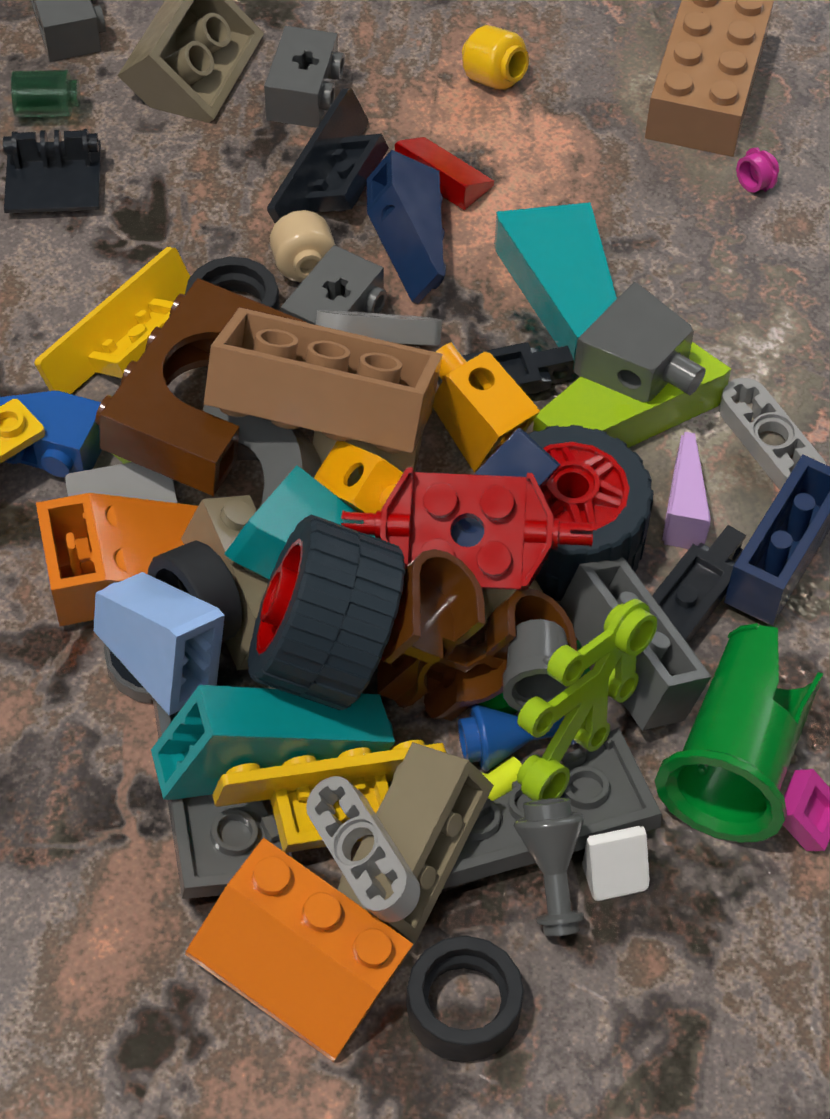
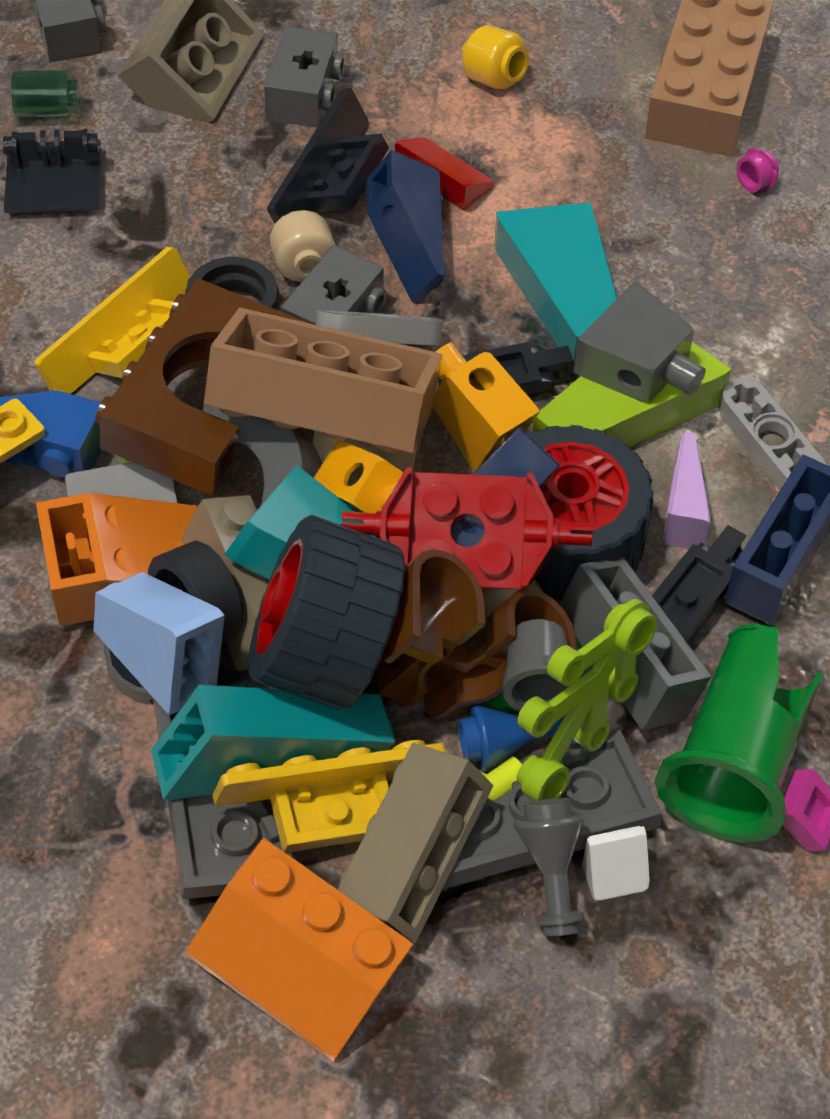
(383, 857): light grey beam -> none
(474, 955): black tyre -> none

